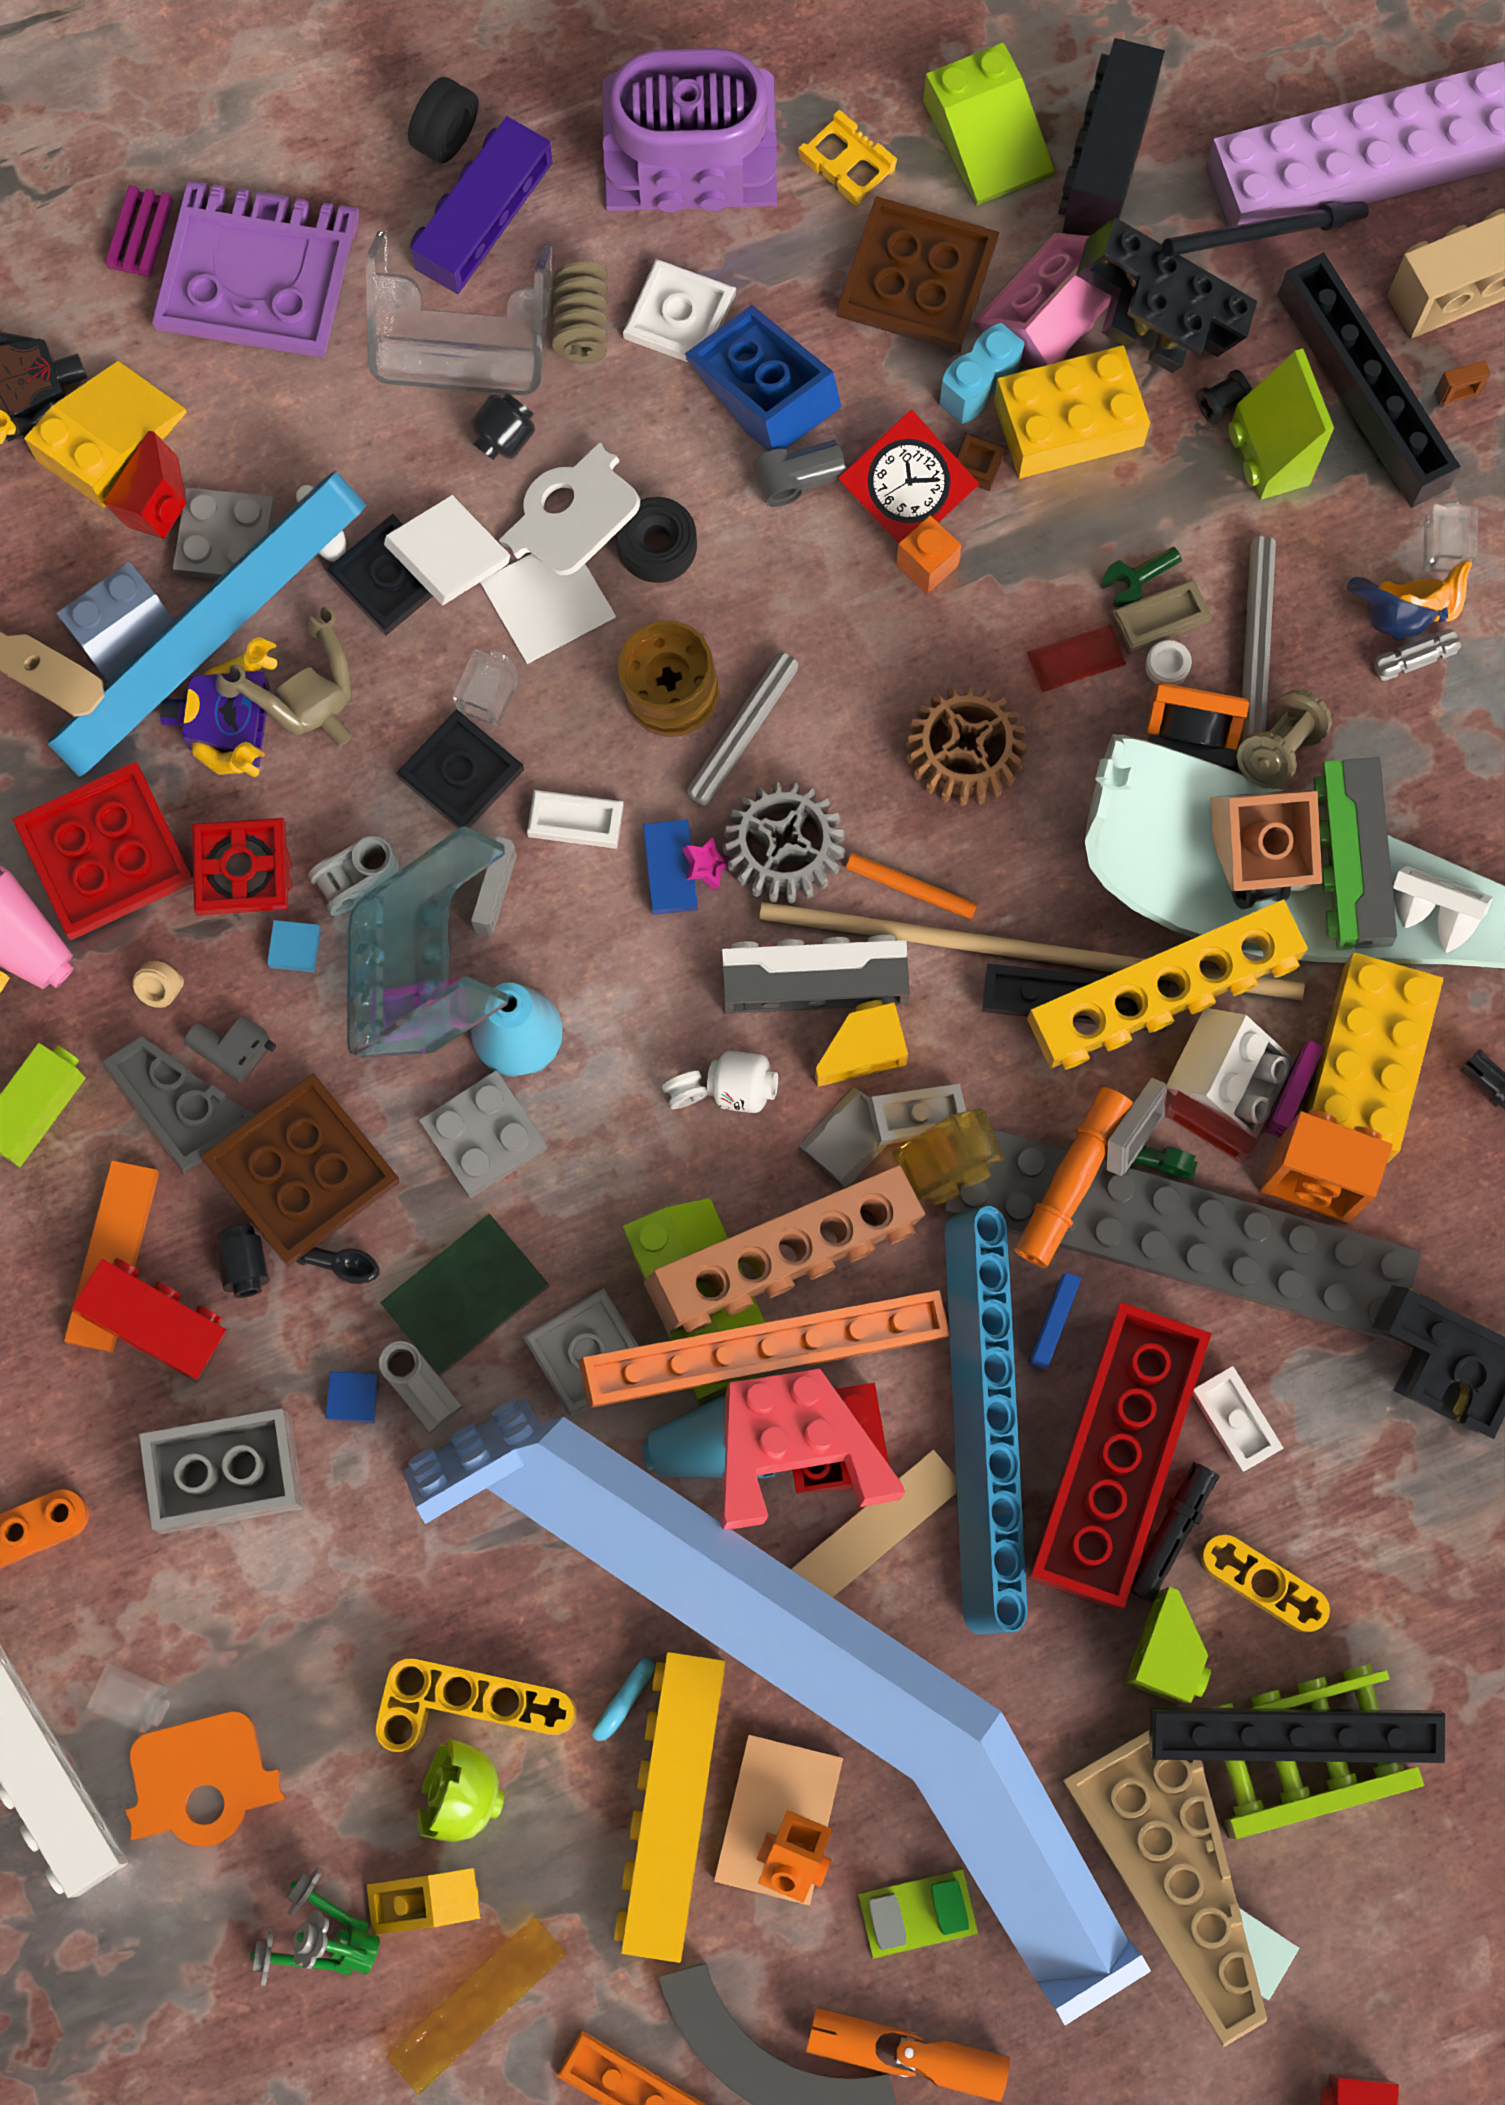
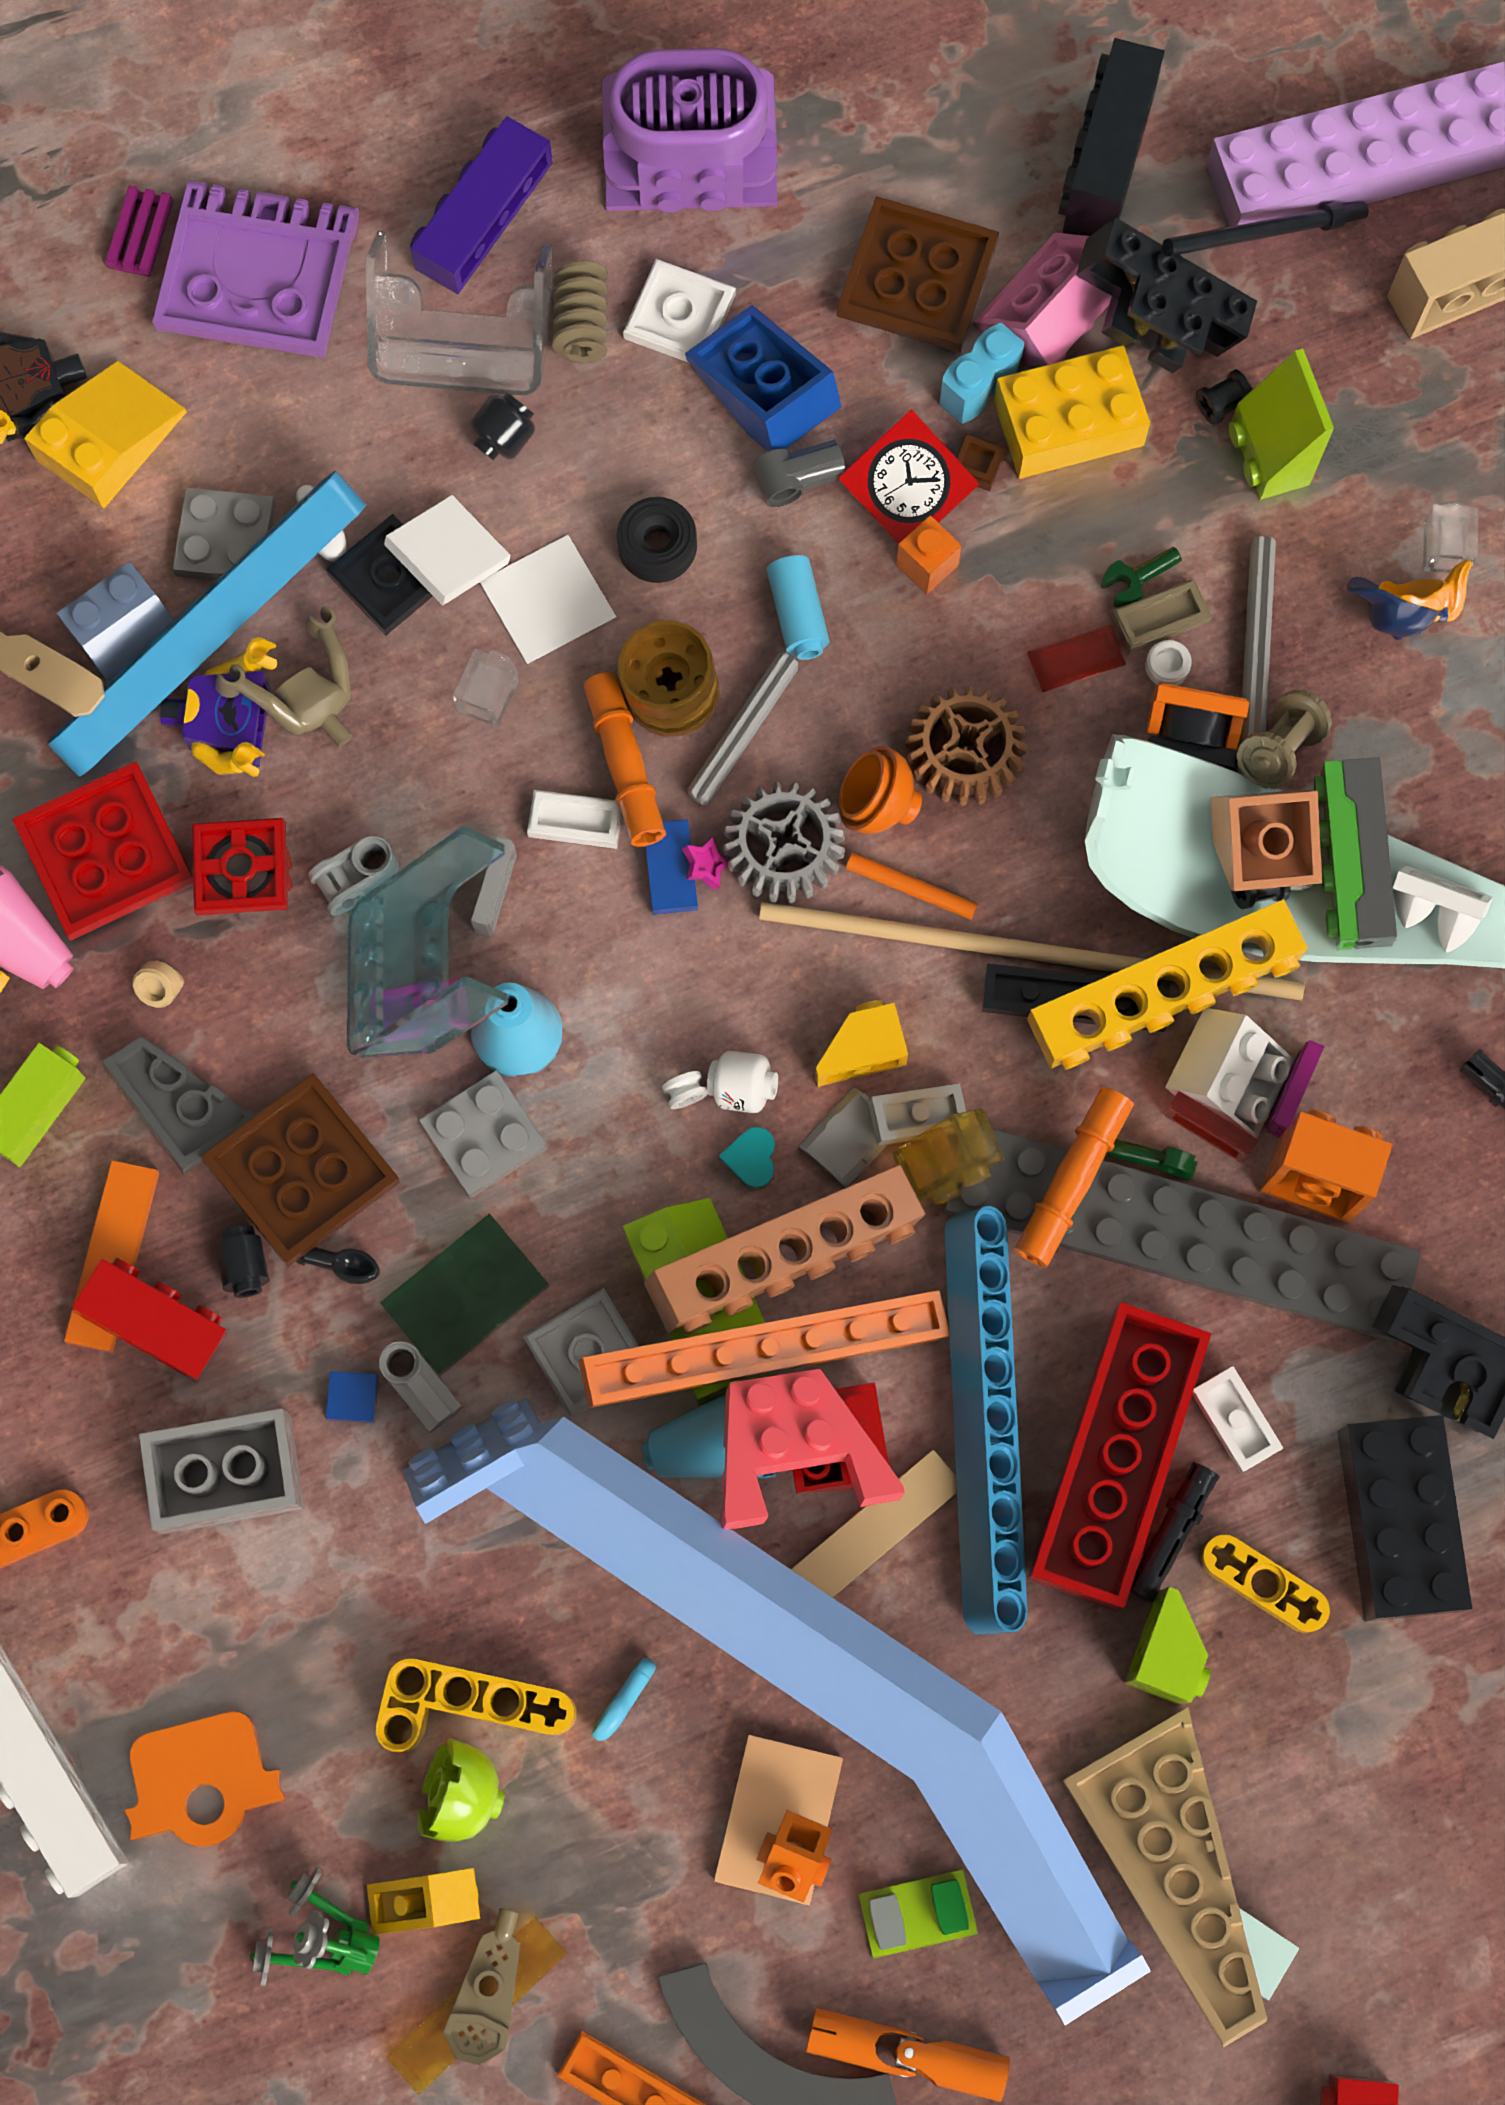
(129, 1698): clear brick -> none
(149, 489): red slope -> none
(236, 1052): dark grey piece -> none
(294, 946): dark azure tile -> none
(443, 119): black tyre -> none
(460, 771): black tile -> none
(486, 2011): none -> dark tan piece
(597, 513): white piece -> none
(624, 759): none -> orange piece
(672, 1808): yellow brick -> none
(751, 1158): none -> teal tile
(798, 606): none -> medium azure brick
(815, 975): dark grey piece -> none
(857, 149): yellow piece -> none
(878, 792): none -> orange piece
(988, 123): lime slope -> none
(1054, 1321): blue tile -> none
(1136, 1127): light grey tile -> none
(1297, 1735): black tile -> none
(1343, 1786): lime fence -> none
(1368, 380): black brick -> none
(1375, 1046): yellow brick -> none
(1404, 1518): none -> black brick
(1417, 654): light grey axle -> none
(1462, 382): dark orange tile -> none

